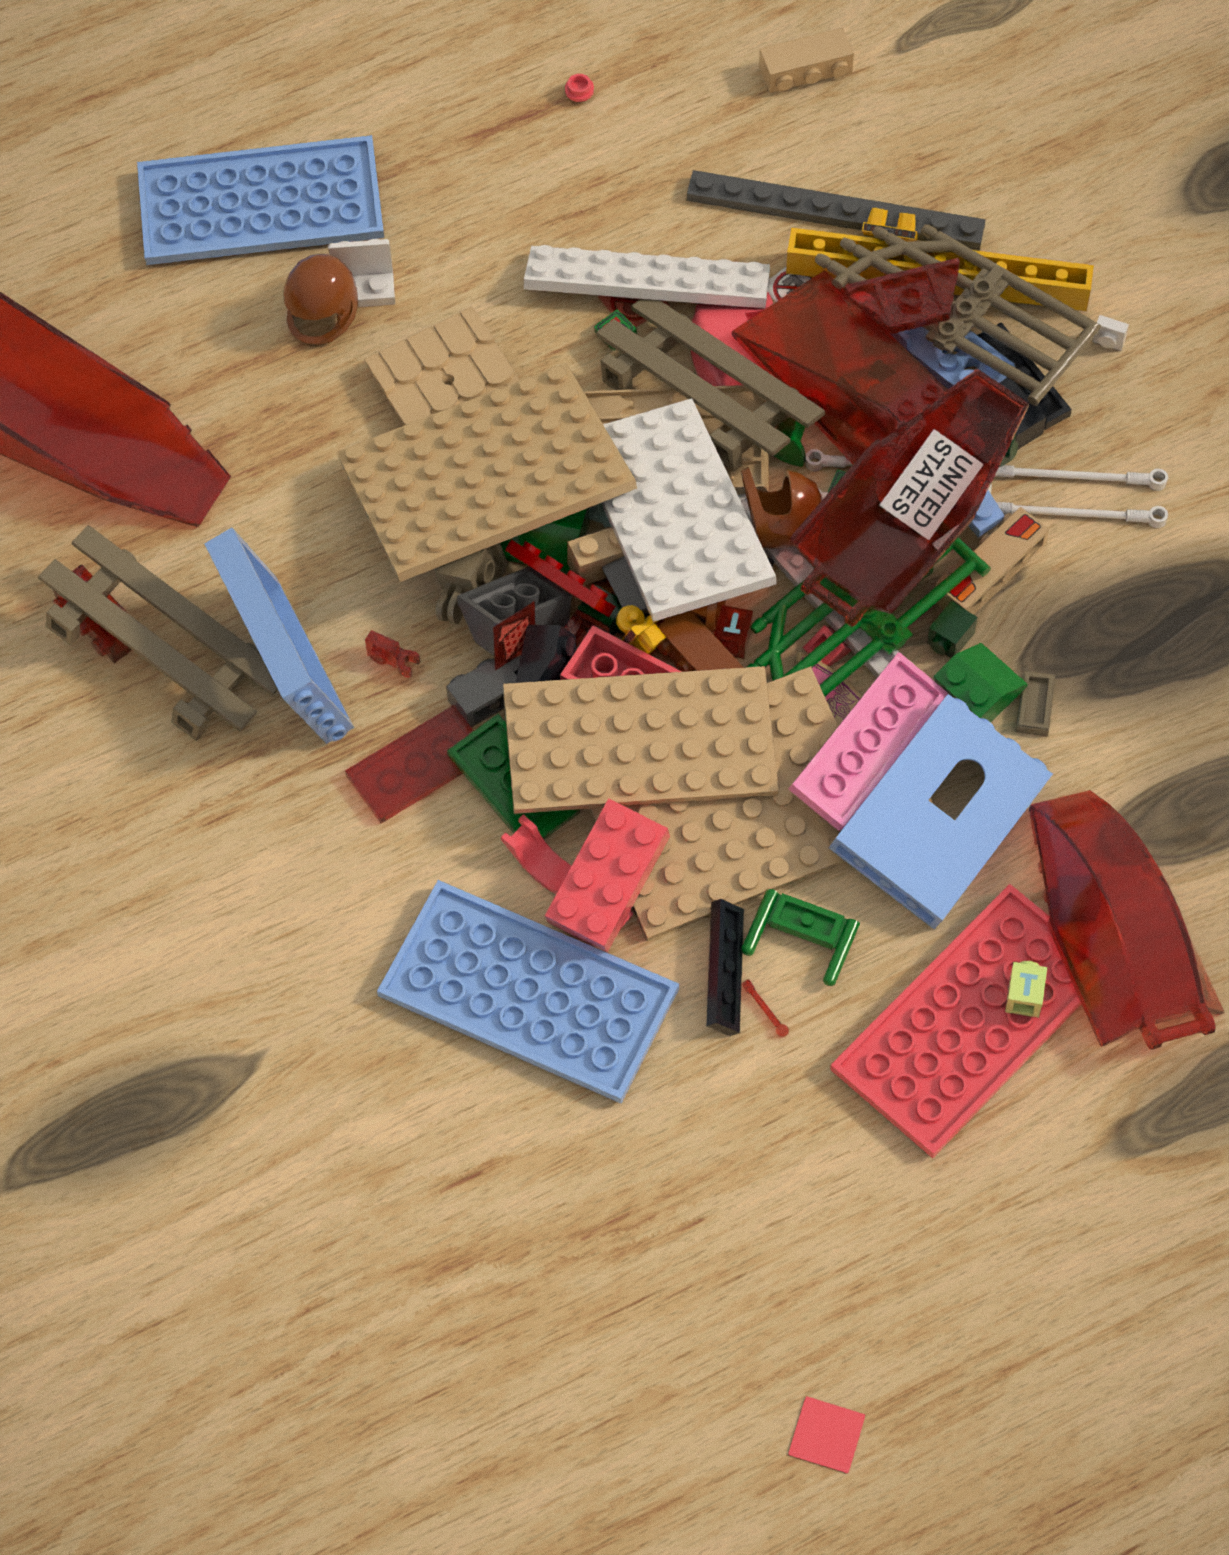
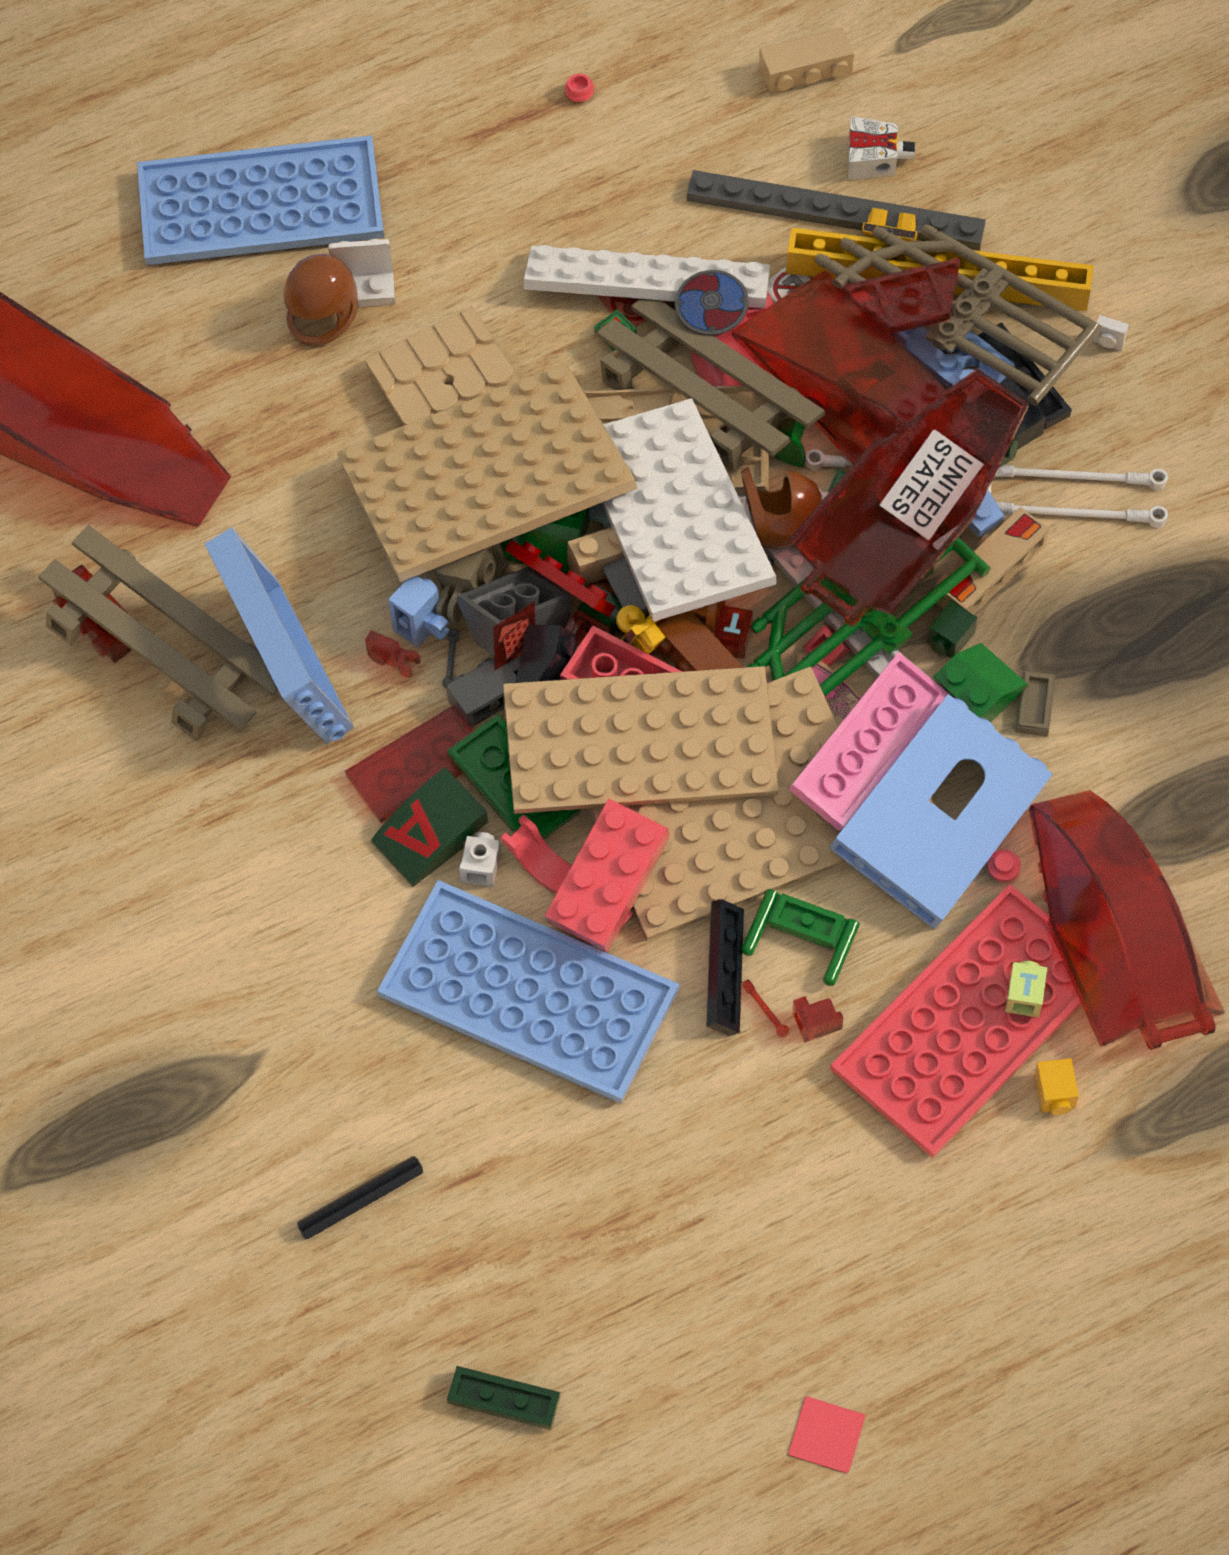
(360, 1197): none -> black axle
(415, 611): none -> light blue brick
(430, 827): none -> dark green slope
(453, 637): none -> dark grey hinge
(480, 869): none -> white brick
(503, 1397): none -> dark green plate
(711, 302): none -> shield
(816, 1019): none -> clear red panel
(875, 149): none -> white torso
(1003, 866): none -> coral plate
(1056, 1086): none -> yellow brick

